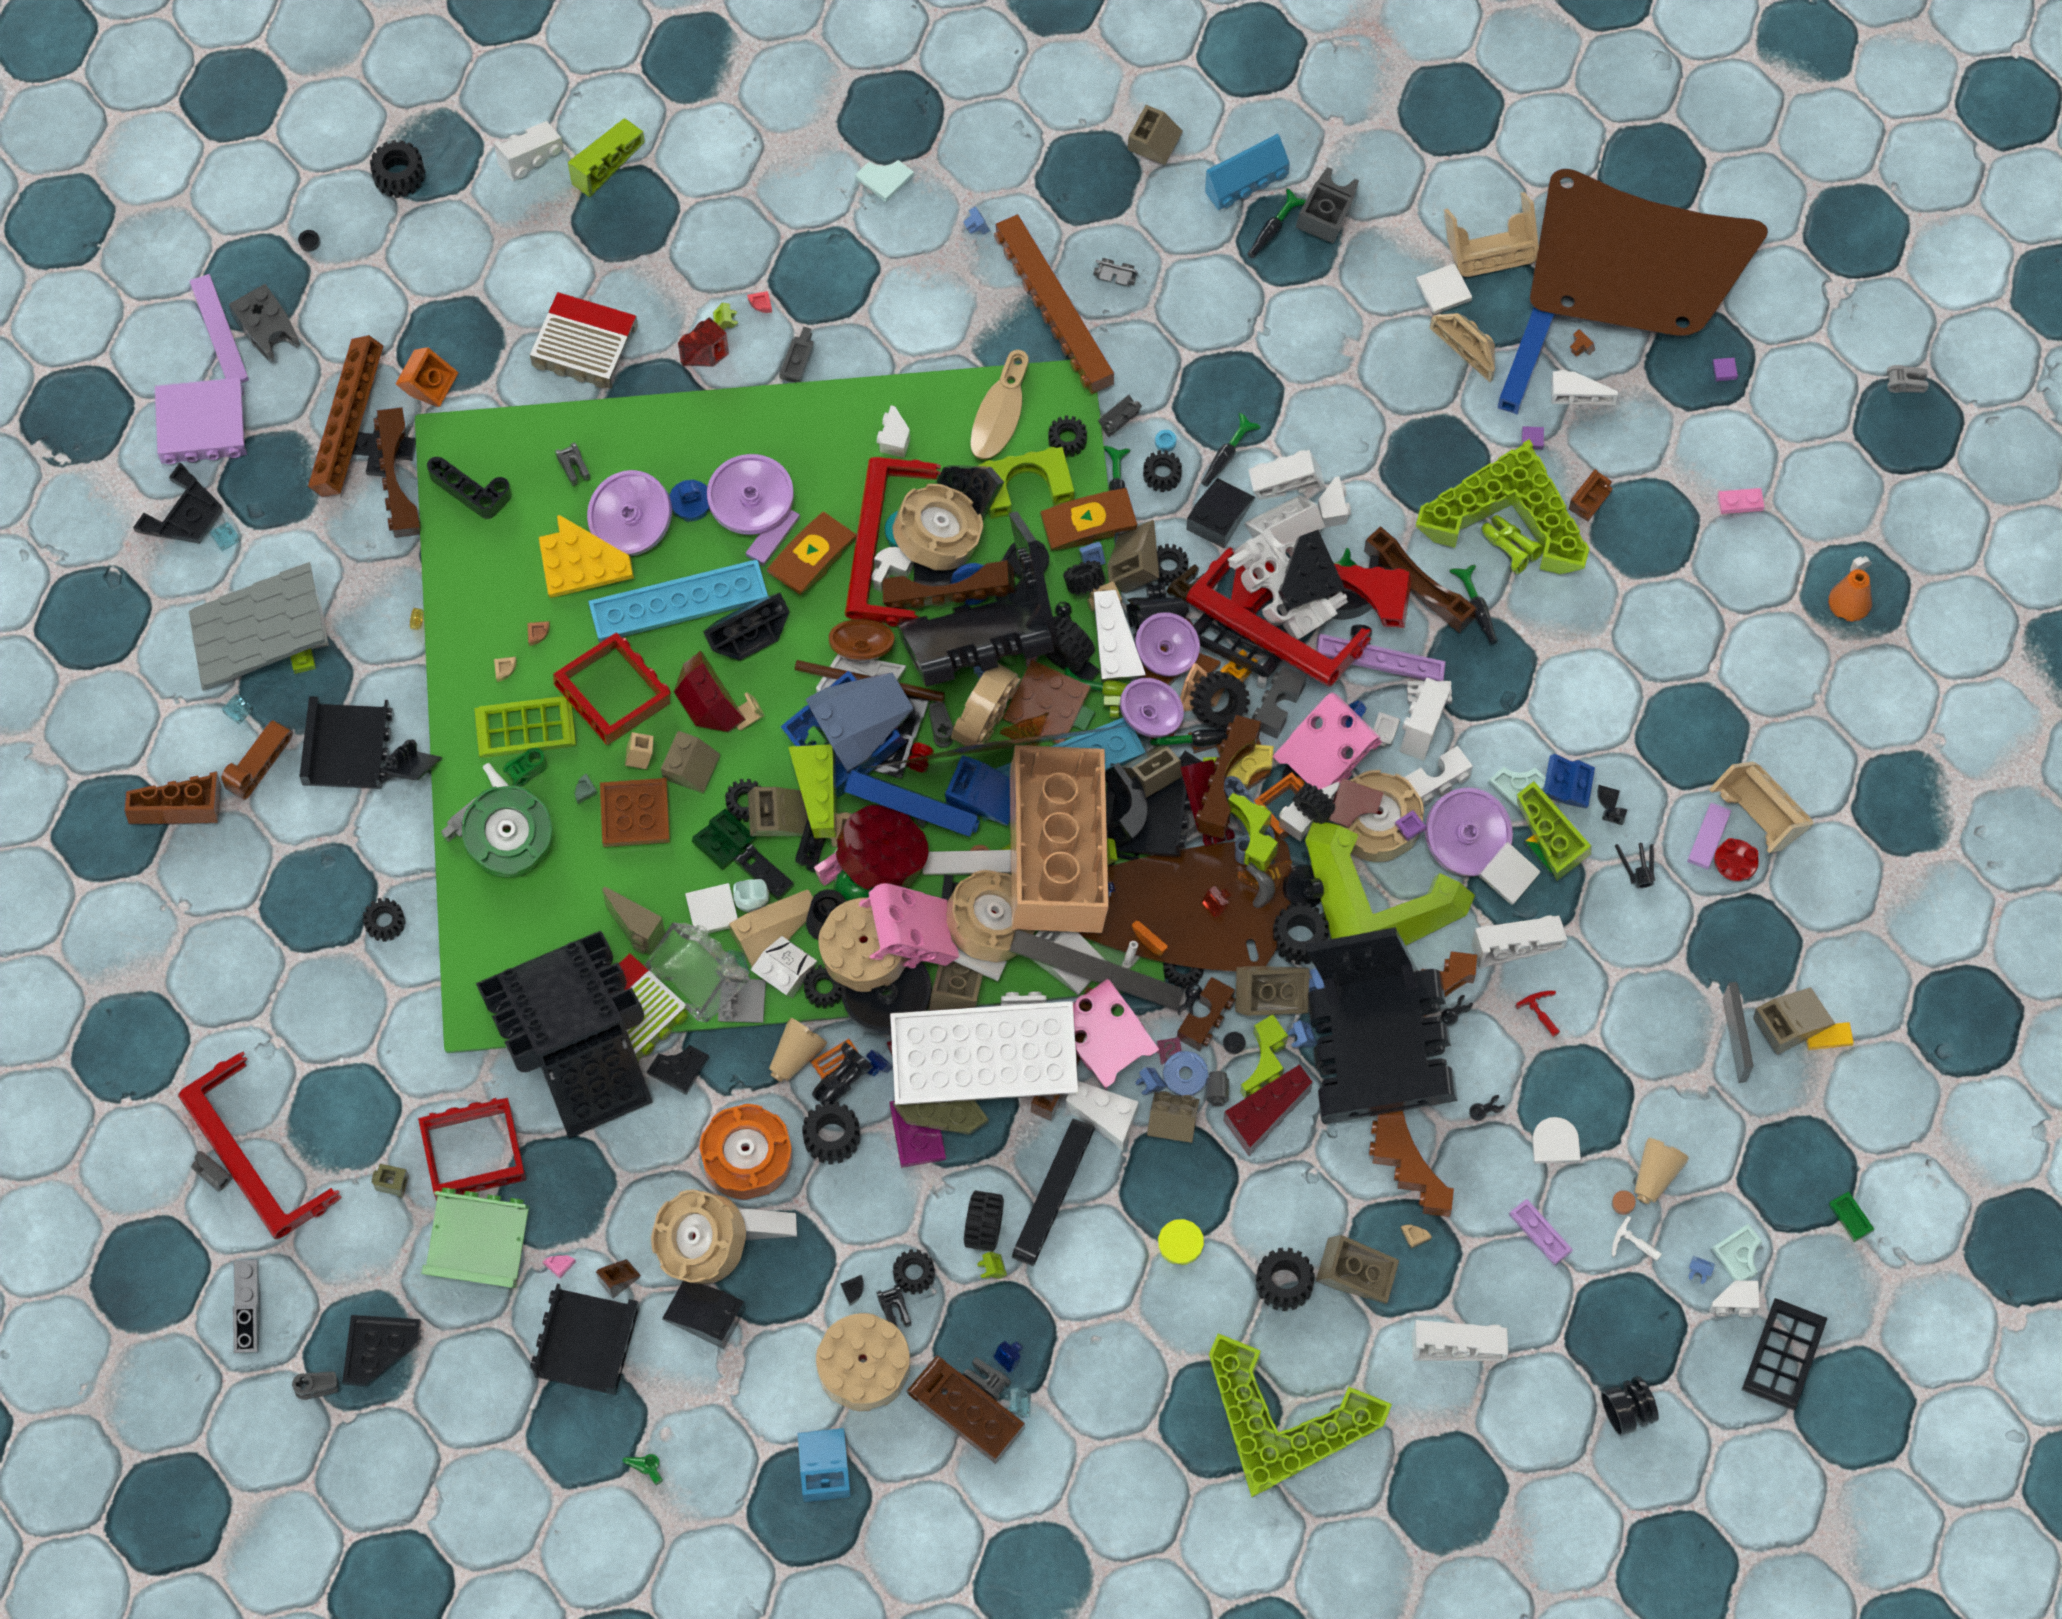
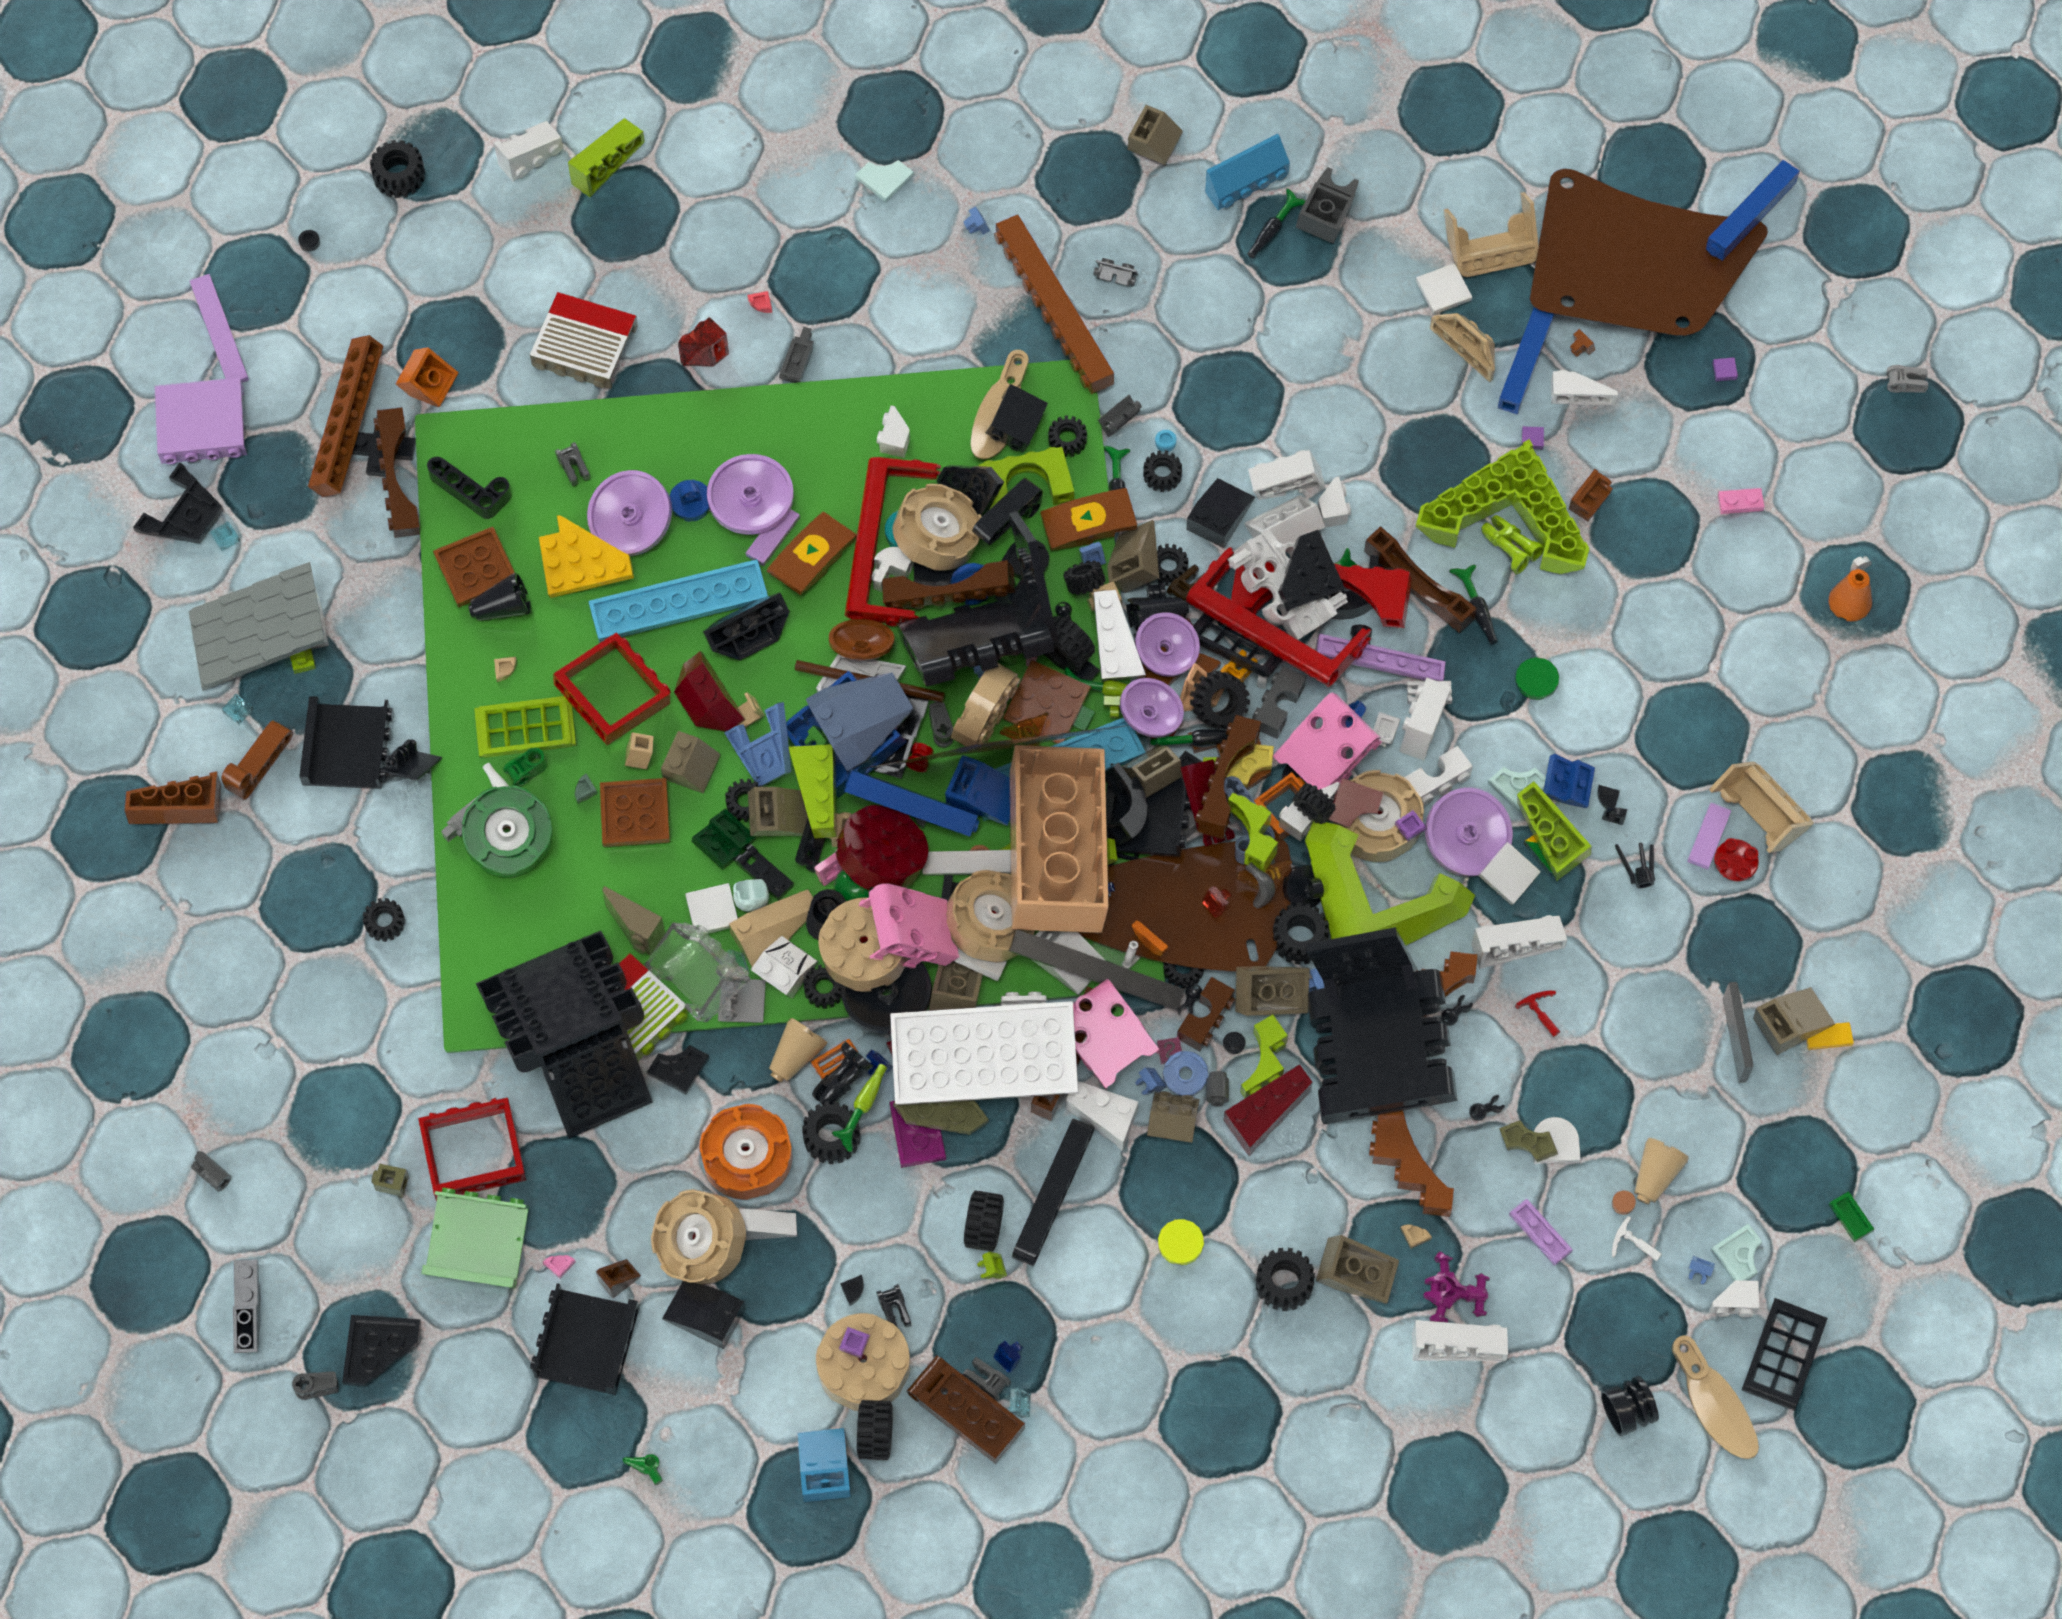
(235, 1161): red piece -> none
(263, 321): dark grey brick -> none
(416, 618): clear yellow tile -> none
(473, 565): none -> dark orange plate
(502, 600): none -> black cone
(537, 632): nougat tile -> none
(723, 316): lime tile -> none
(769, 755): none -> medium blue wing
(854, 1342): none -> medium lavender tile
(861, 1105): none -> piece
(874, 1429): none -> black tyre
(914, 1258): black tyre -> none
(1016, 418): none -> black panel
(1023, 498): none -> black beam
(1227, 450): black piece -> none
(1274, 1455): lime wedge -> none
(1304, 1034): medium blue tile -> none
(1447, 1290): none -> magenta piece
(1537, 678): none -> green tile
(1537, 1144): none -> olive tile
(1716, 1402): none -> tan plant
(1752, 210): none -> blue brick

